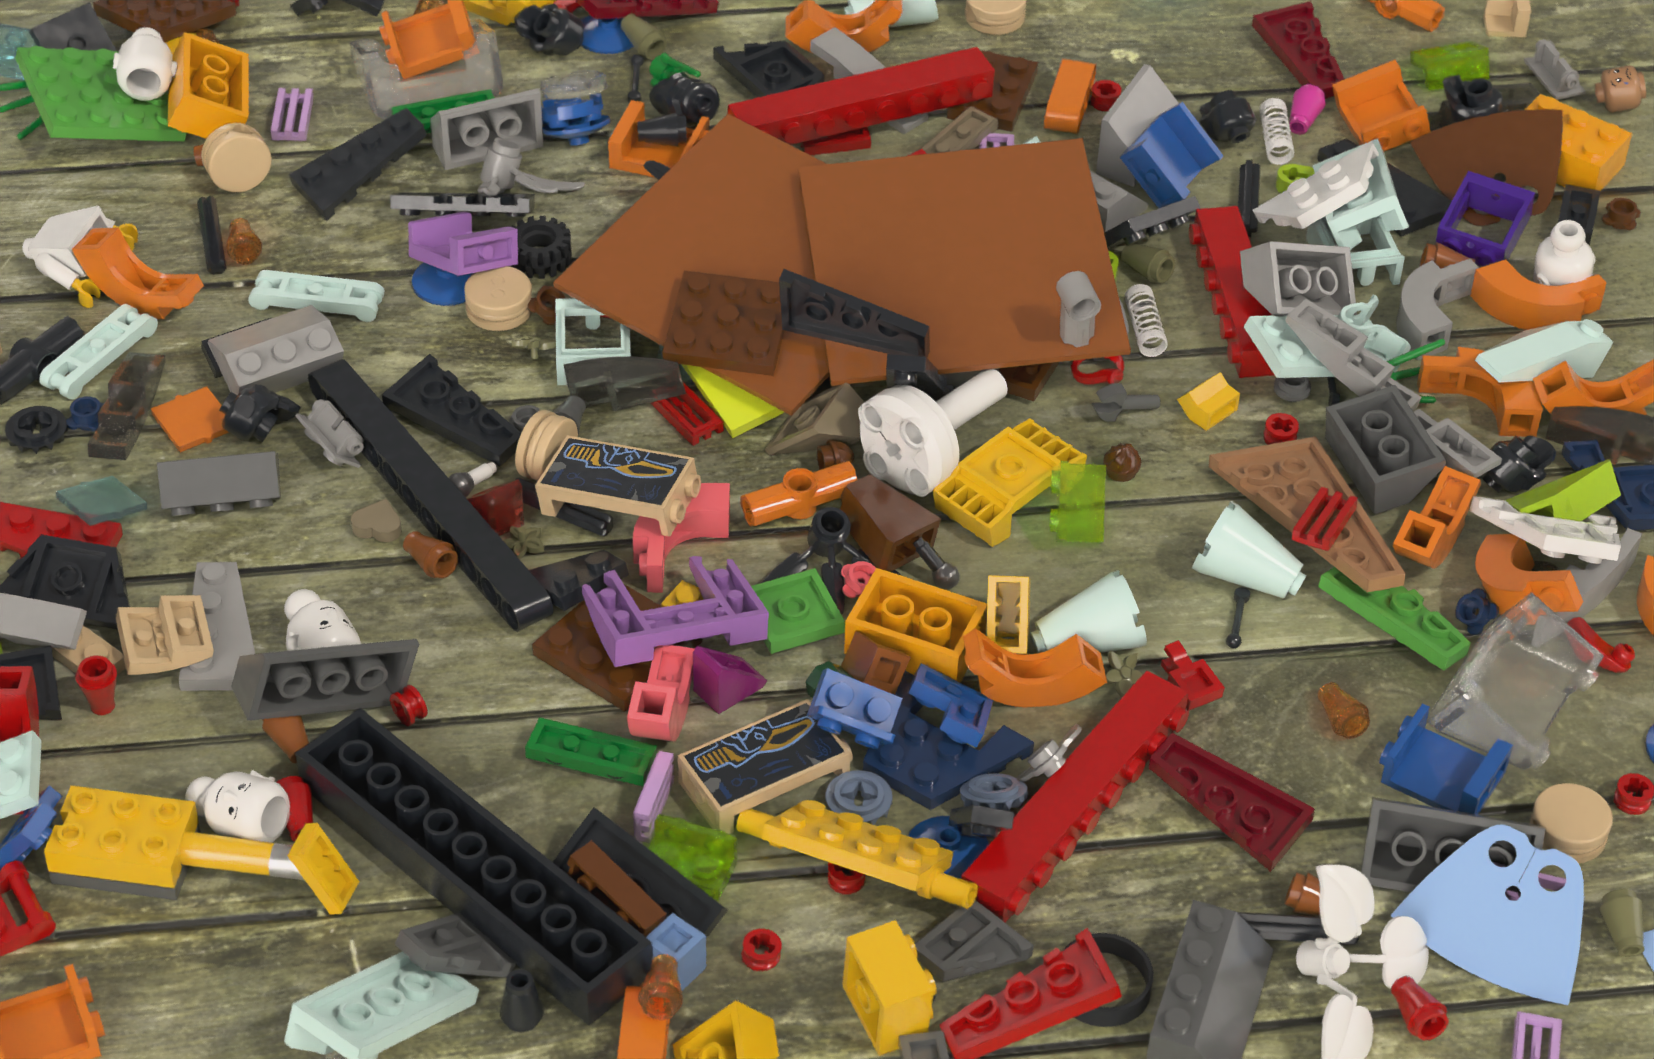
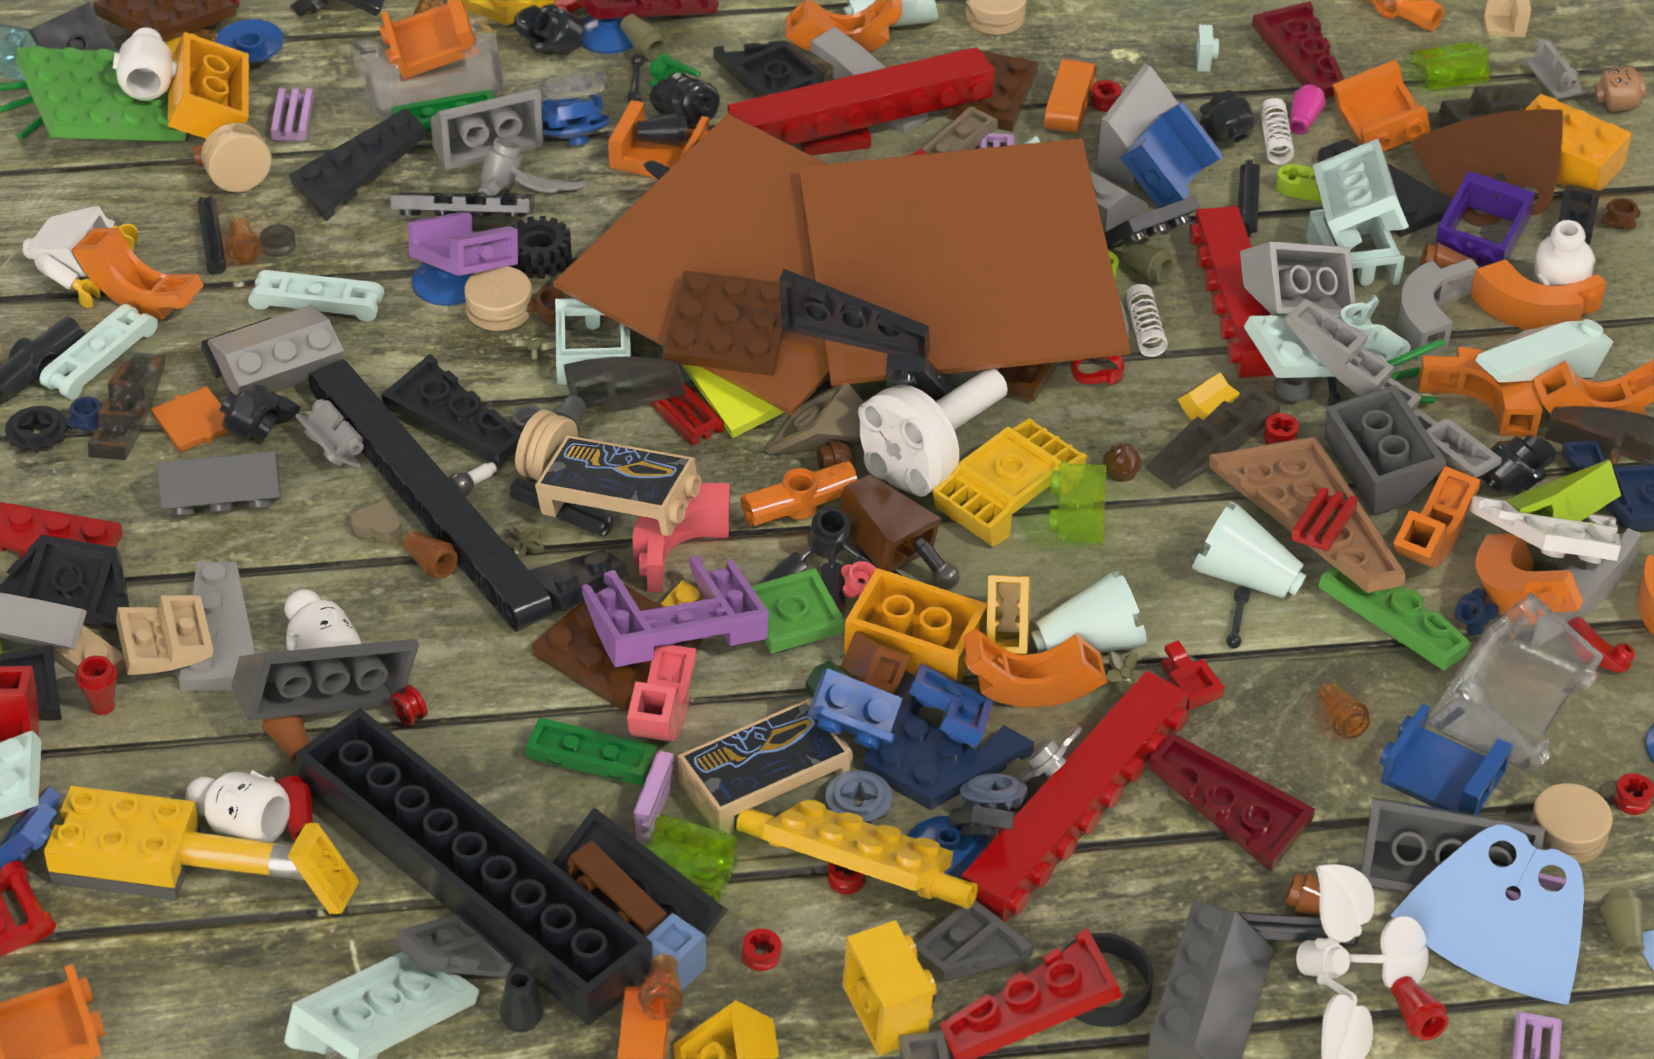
(101, 500): clear light blue piece -> none
(252, 36): none -> blue dish
(277, 240): none -> clear smoke tile
(500, 506): clear red slope -> none
(723, 678): magenta slope -> none
(1078, 308): light grey piece -> none
(1115, 399): dark grey bar -> none
(1206, 48): none -> light aqua plate
(1219, 432): none -> clear smoke slope
(1322, 192): white wing -> none
(1472, 98): black head -> none

